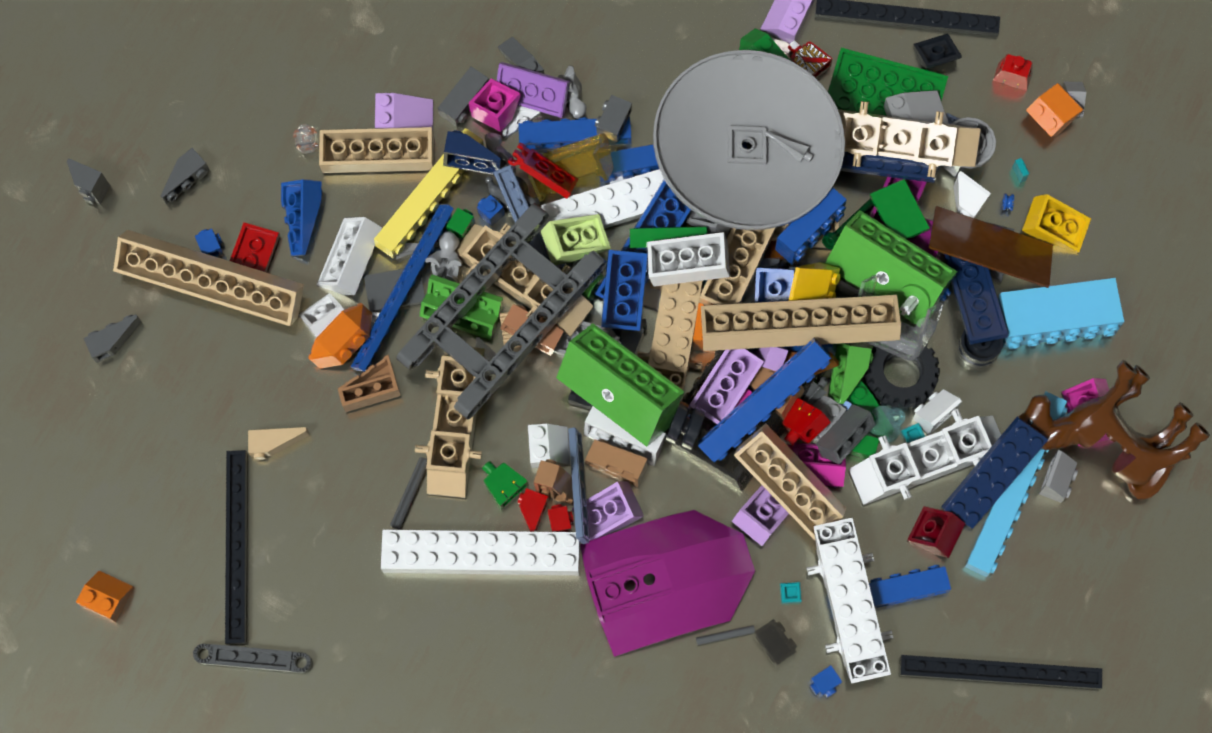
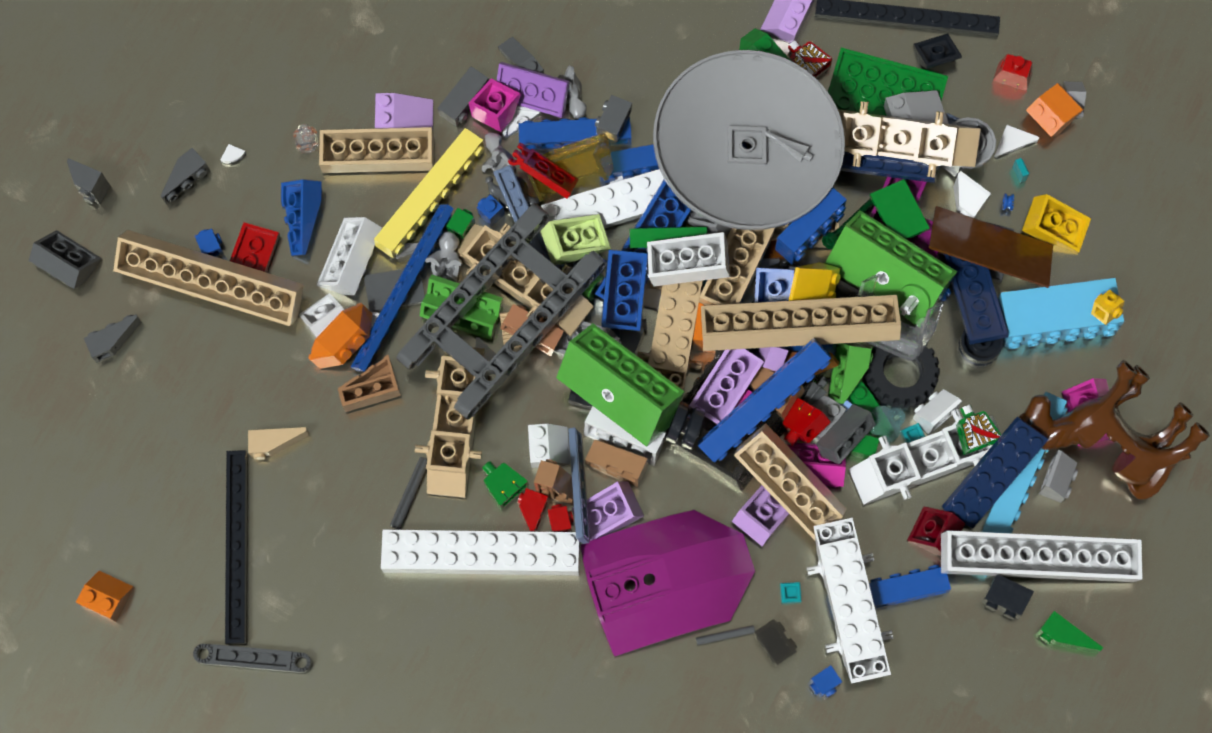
(64, 259): none -> dark grey slope
(232, 154): none -> white tile
(468, 154): dark blue slope -> none
(976, 430): none -> torso
(1001, 672): black plate -> none
(1007, 597): none -> black slope
(1013, 140): none -> white tile
(1041, 556): none -> white brick
(1063, 633): none -> green slope
(1107, 307): none -> yellow brick

